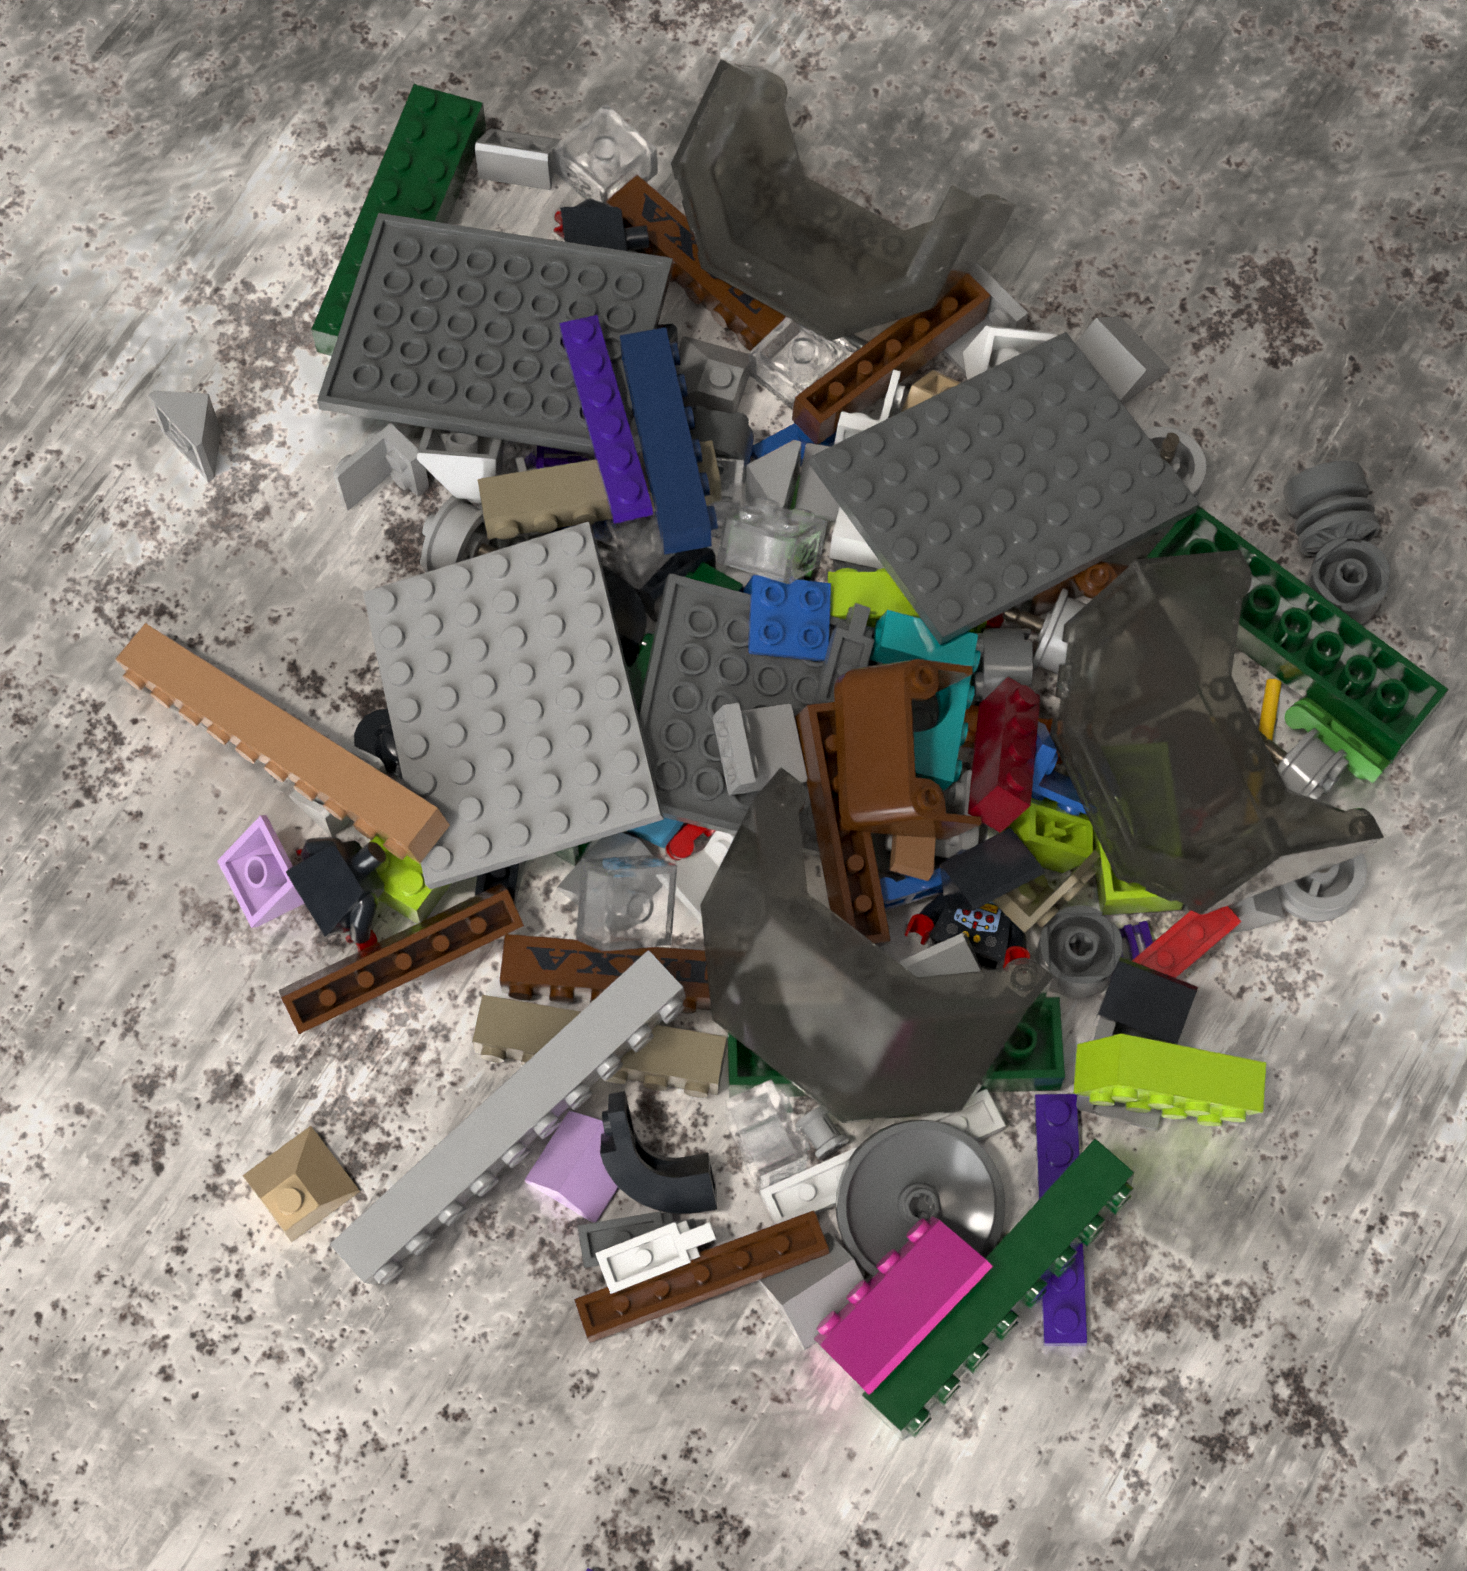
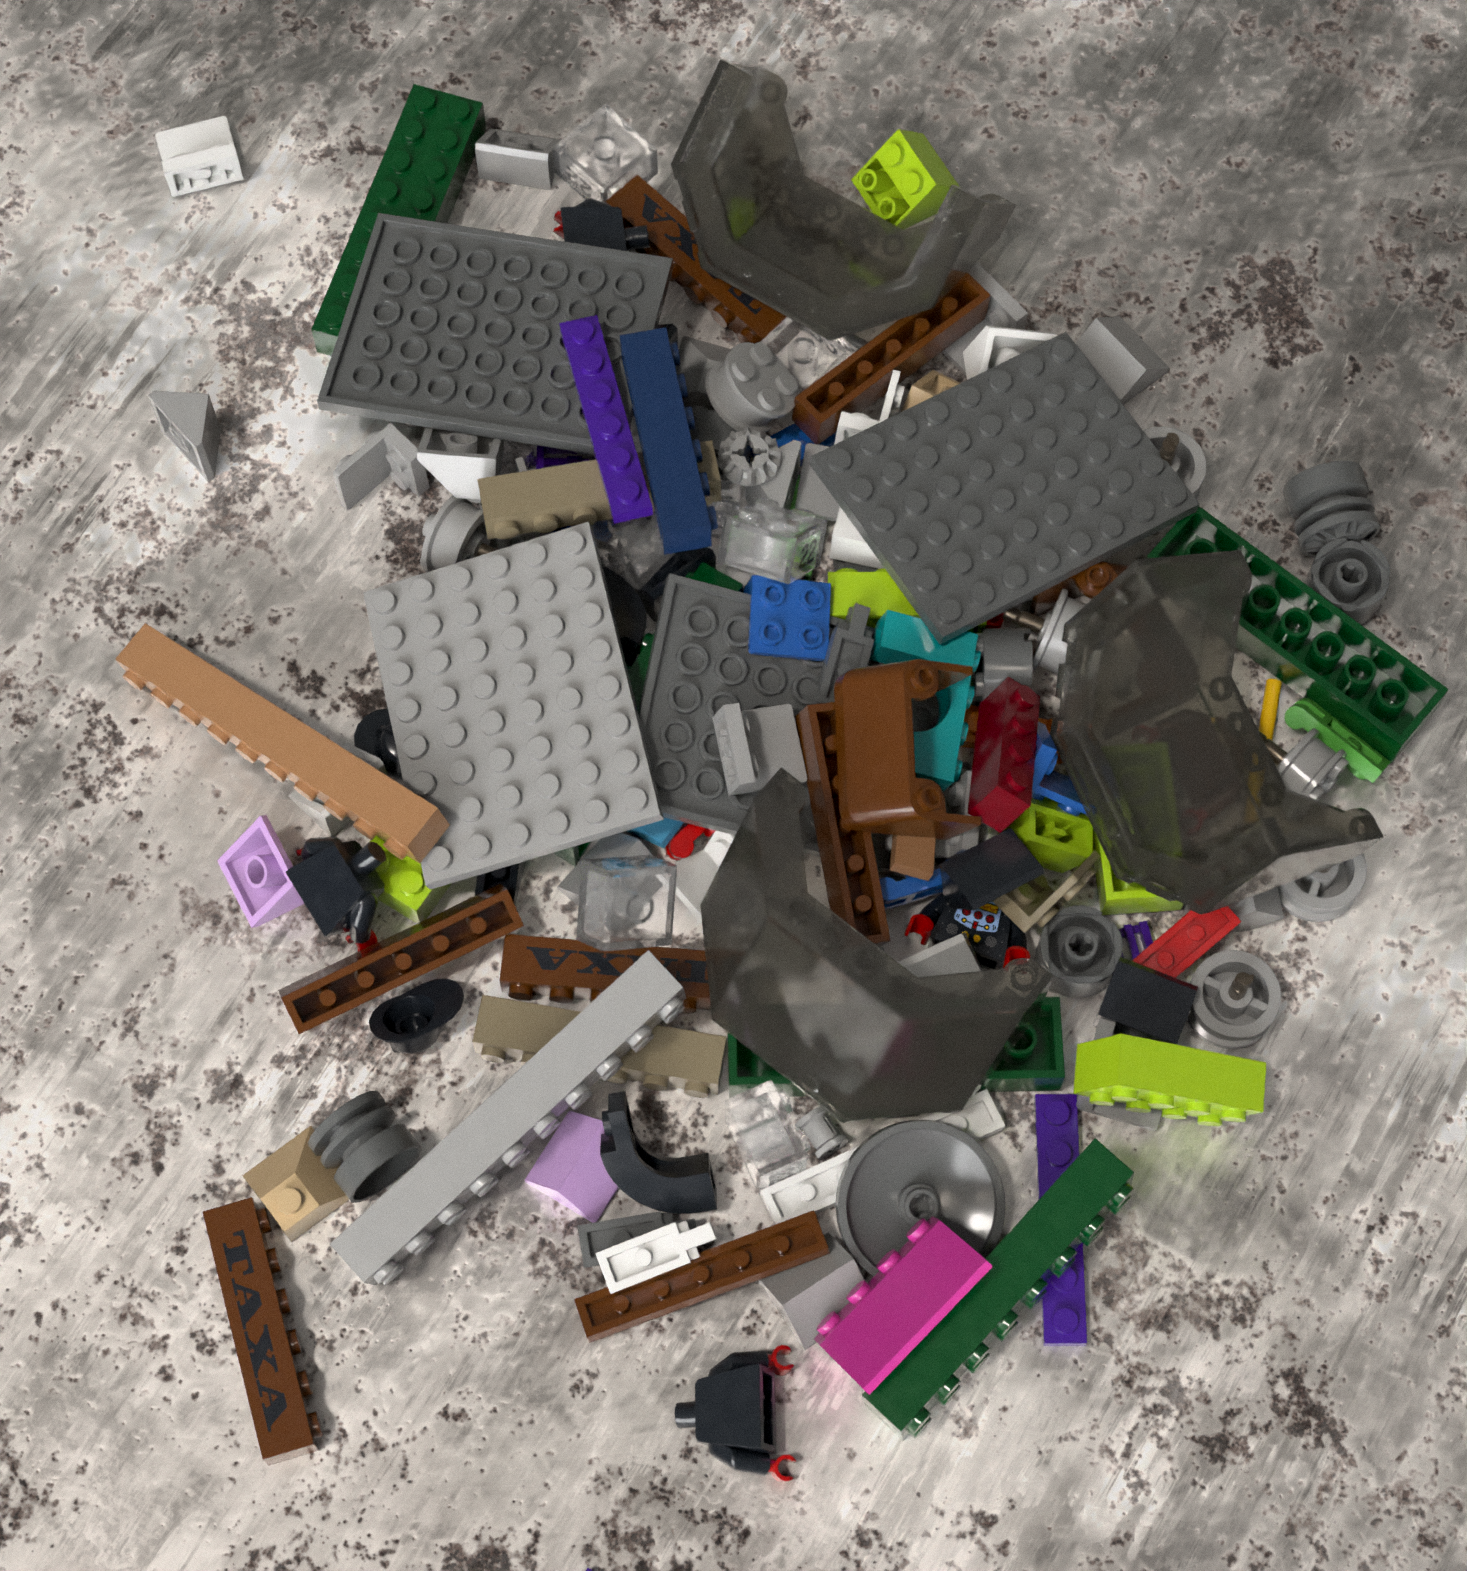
(198, 156): none -> white bracket
(261, 1331): none -> reddish brown brick
(364, 1146): none -> dark grey wheel
(416, 1017): none -> black piece
(737, 468): none -> light grey gear
(738, 1411): none -> black torso
(751, 387): none -> light grey wheel
(904, 180): none -> lime slope
(1234, 999): none -> light grey wheel

